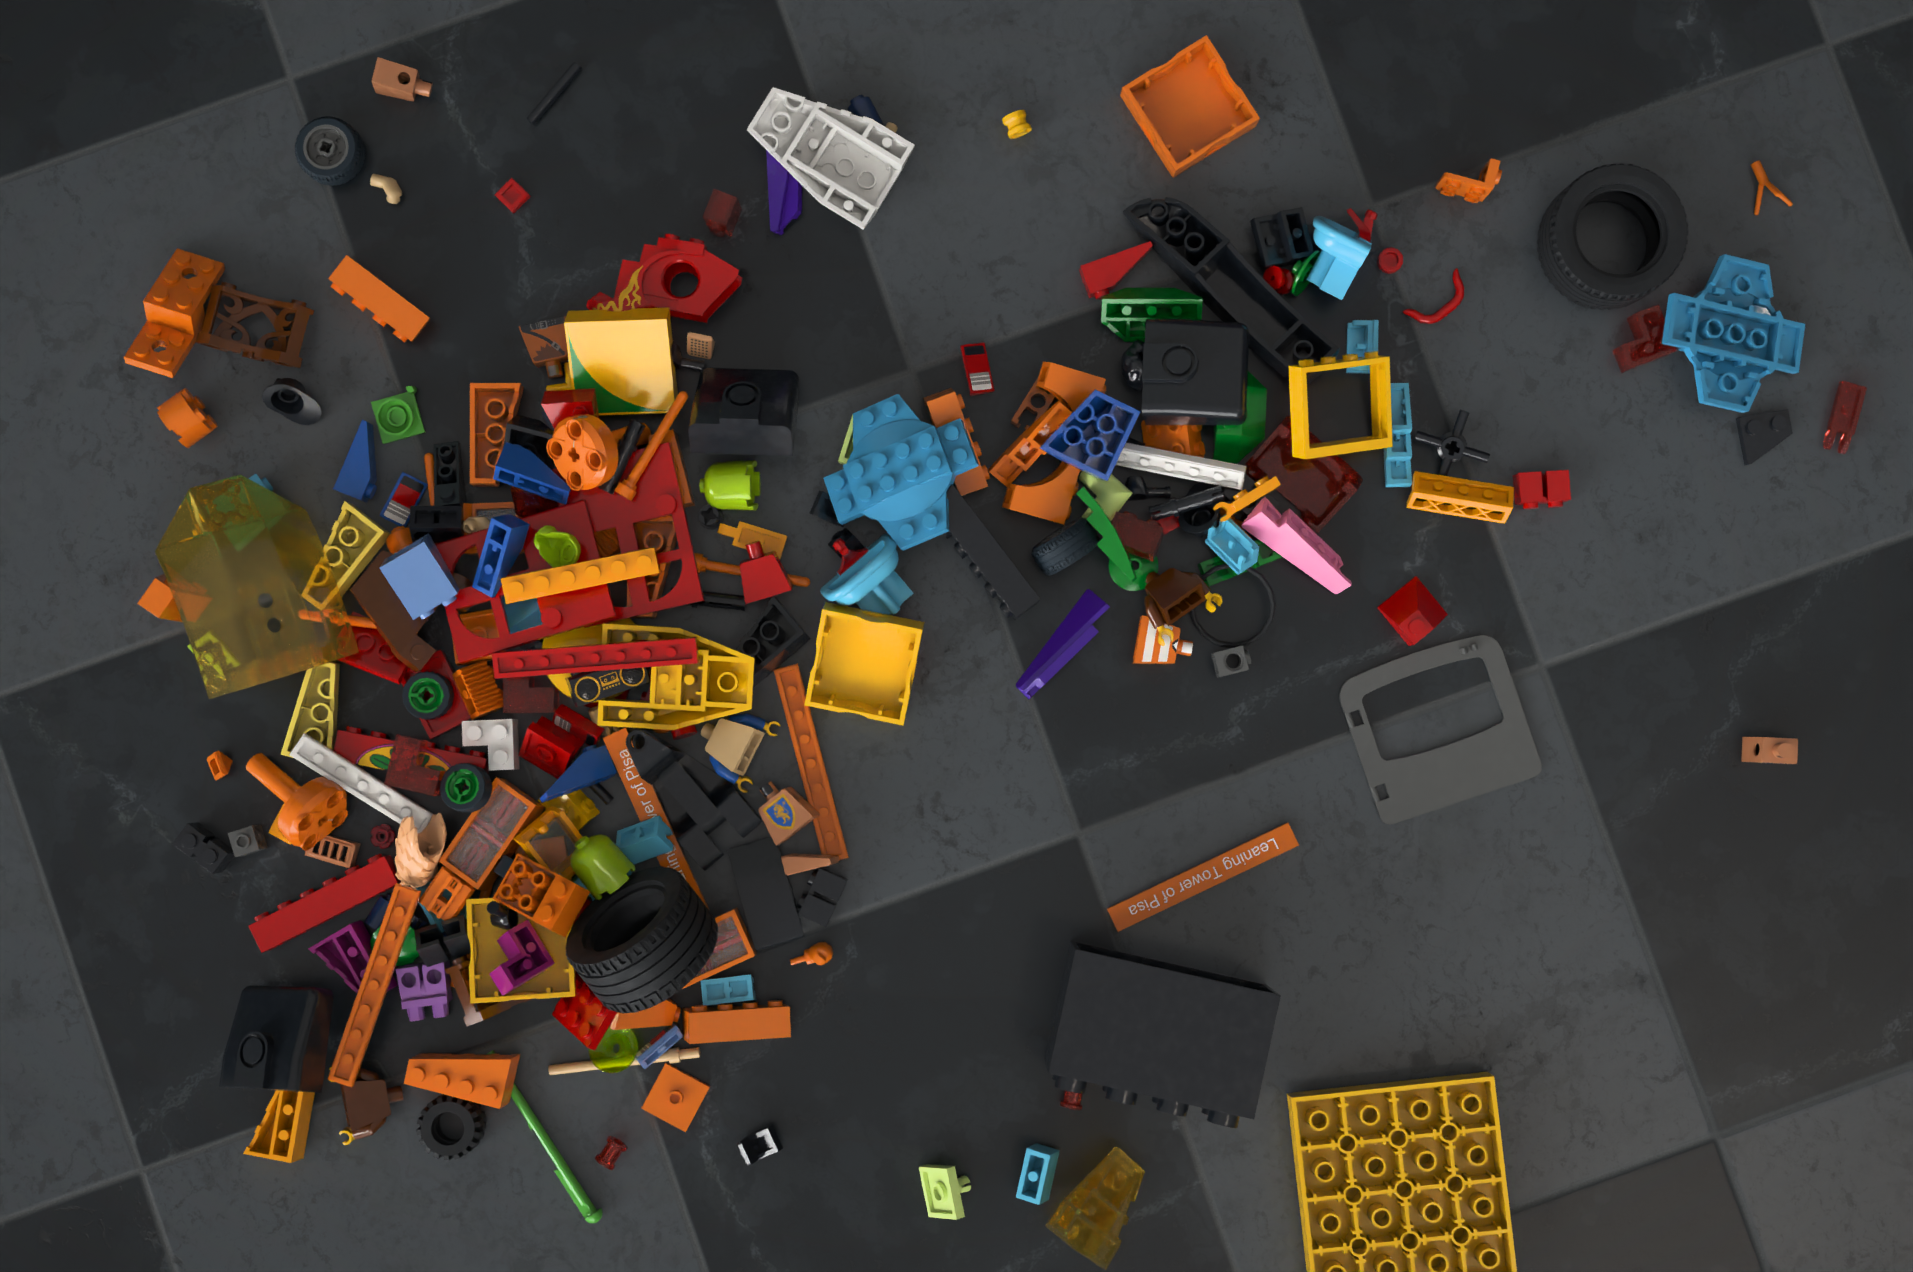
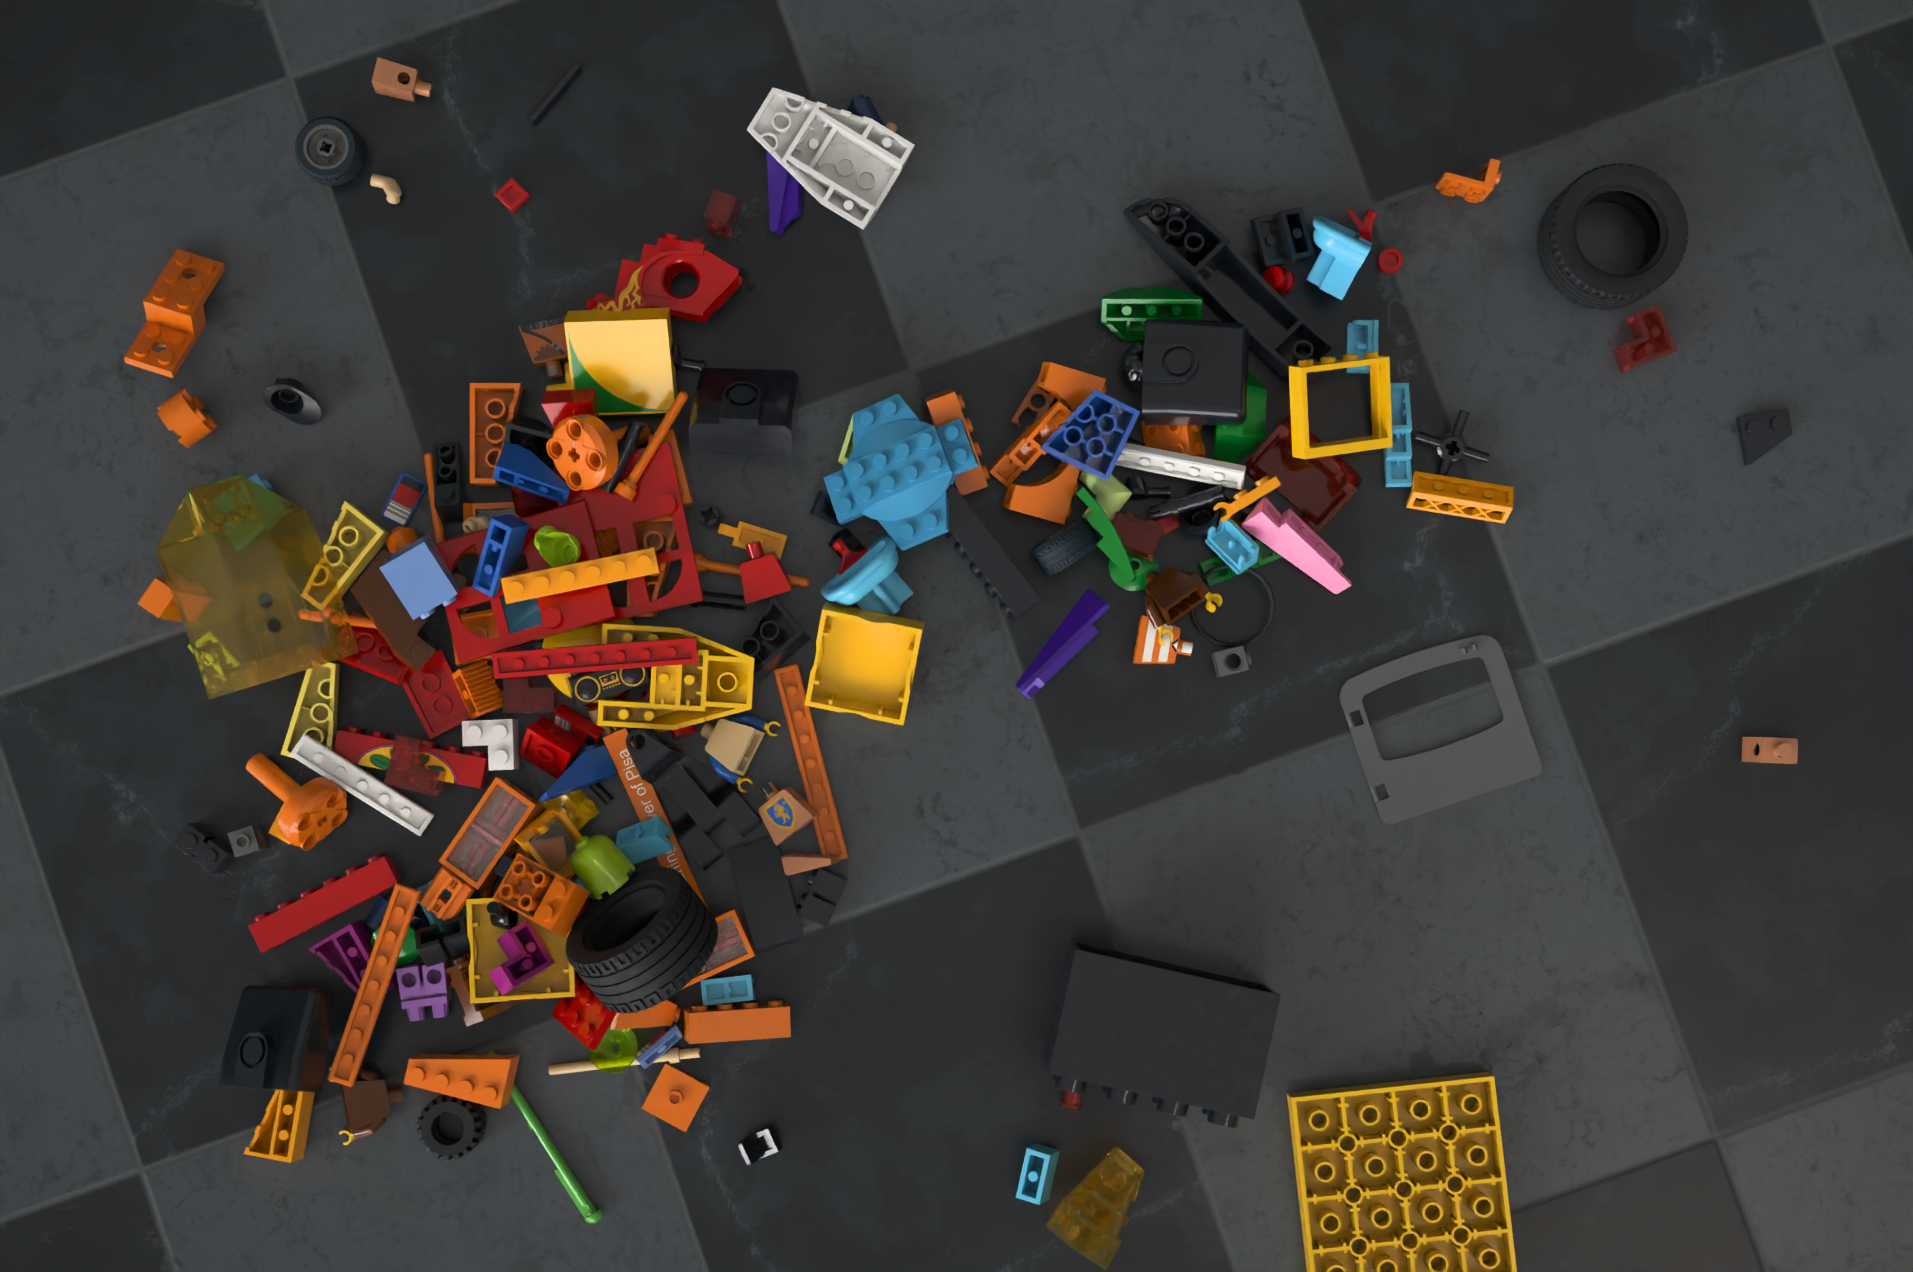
(219, 764): orange slope -> none
(222, 339): reddish brown fence -> none
(351, 855): nougat slope -> none
(359, 469): blue slope -> none
(378, 298): orange wedge -> none
(389, 837): dark red plate -> none
(398, 416): bright green hat -> none
(419, 852): light nougat head -> none
(434, 707): wheel -> none
(439, 521): black brick -> none
(469, 800): wheel -> none
(611, 1152): clear red bush -> none
(700, 345): light nougat slope -> none
(731, 485): lime cylinder -> none
(818, 953): orange piece -> none
(943, 1191): yellowish green tile -> none
(977, 368): slope -> none
(1016, 124): yellow wheel -> none
(1106, 273): red slope -> none
(1189, 106): orange tile -> none
(1202, 876): orange tile -> none
(1301, 271): green dish -> none
(1412, 611): red slope -> none
(1444, 310): red animal -> none
(1543, 488): red piece -> none
(1733, 333): dark azure plate -> none
(1764, 181): orange plant -> none
(1844, 415): clear red hinge -> none

